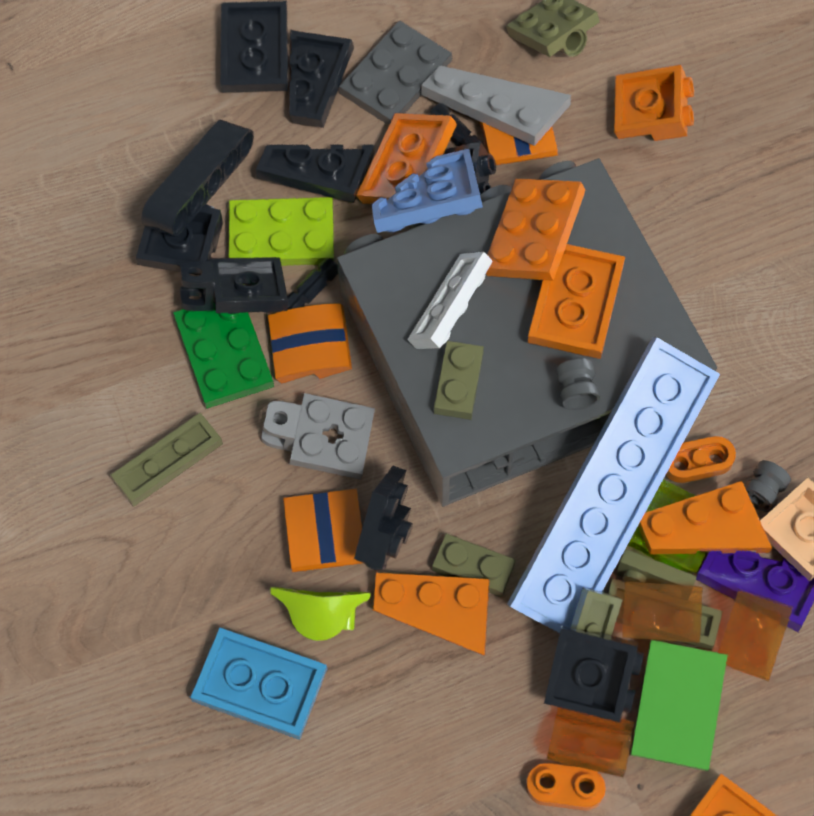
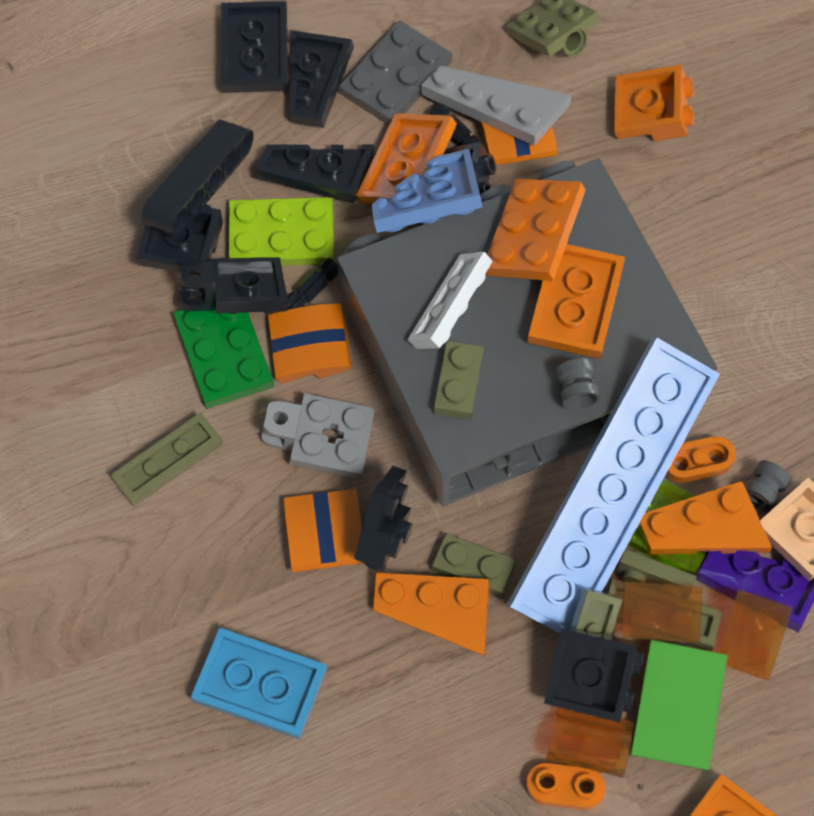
(320, 613): lime hat -> none

